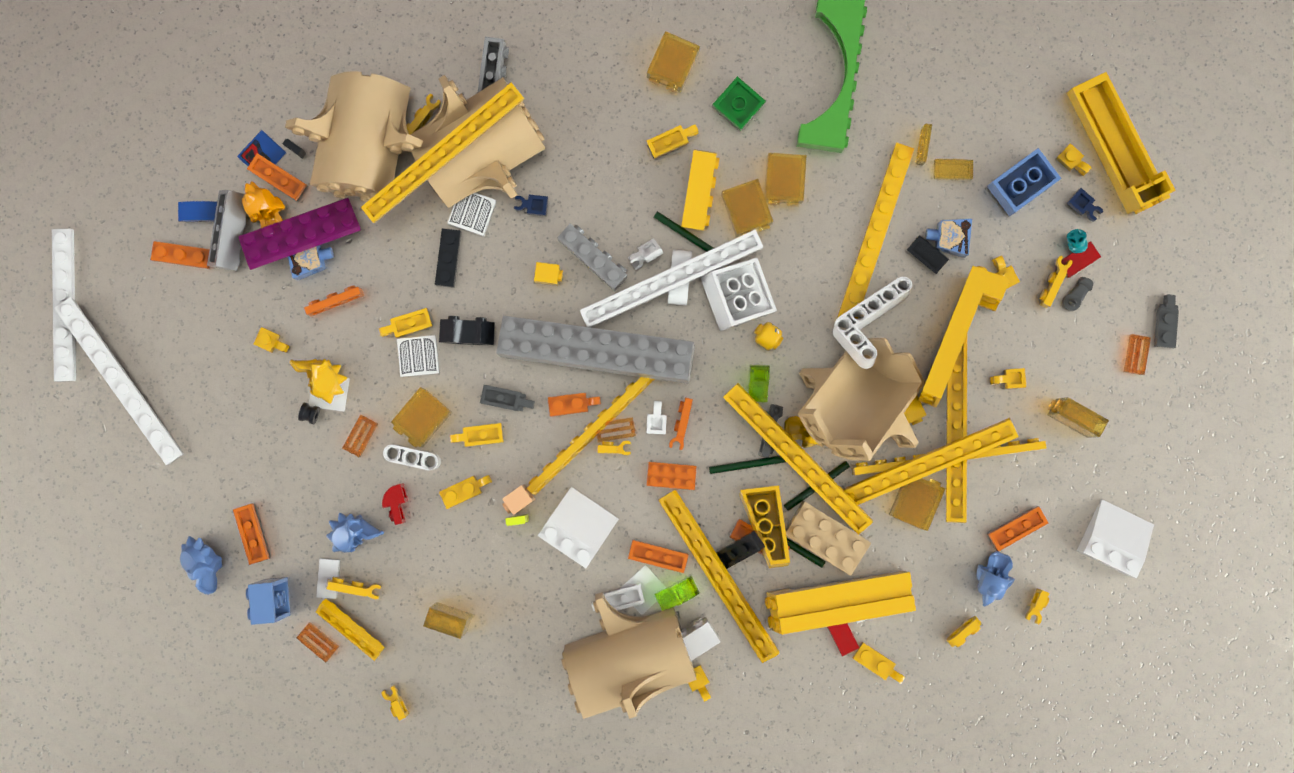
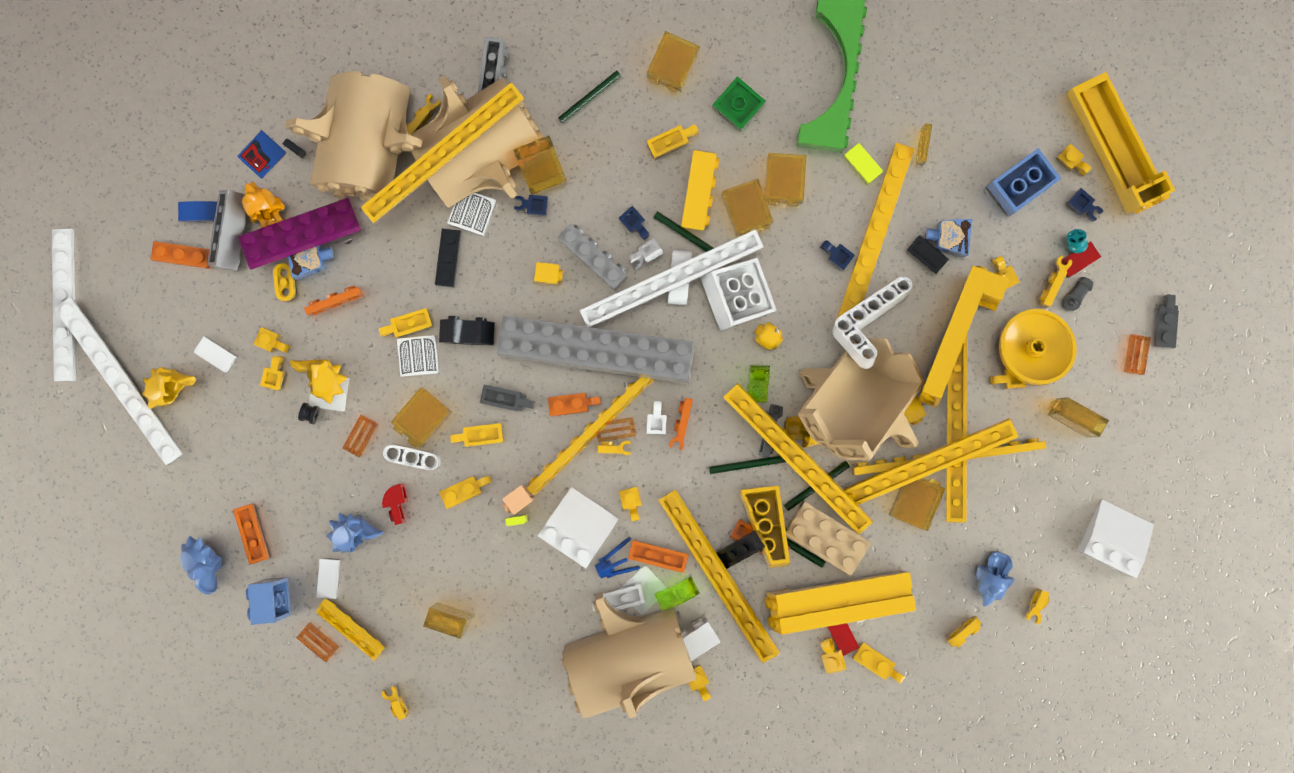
(164, 386): none -> yellow head
(215, 354): none -> white tile
(272, 376): none -> yellow plate
(276, 177): orange plate -> none
(282, 283): none -> yellow plate
(354, 588): yellow plate -> none
(540, 165): none -> clear yellow brick
(590, 96): none -> dark green bar
(605, 568): none -> blue plant
(630, 500): none -> yellow plate
(633, 221): none -> dark blue plate
(671, 475): orange piece -> none
(832, 659): none -> yellow plate
(839, 255): none -> dark blue plate
(863, 163): none -> neon yellow tile
(953, 169): clear yellow tile -> none
(1017, 528): orange plate -> none
(1051, 339): none -> yellow dish

